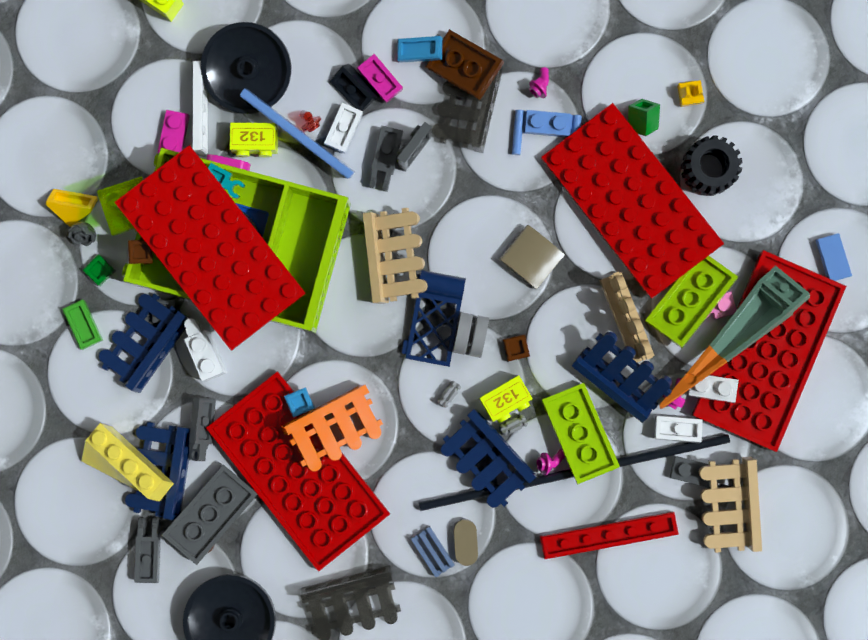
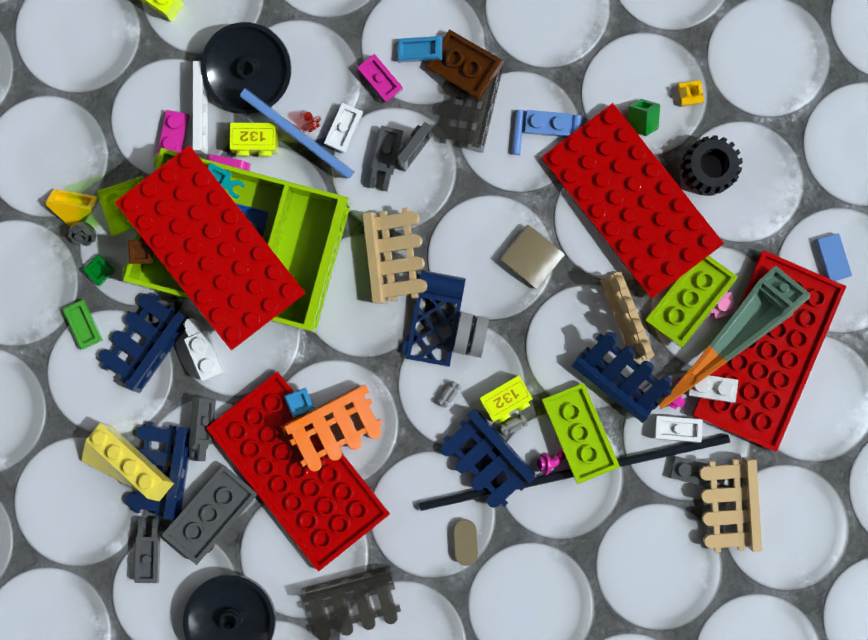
(354, 87): black slope -> none
(443, 568): sand blue tile -> none
(516, 348): reddish brown tile -> none
(539, 87): dark pink plate -> none
(609, 535): red tile -> none

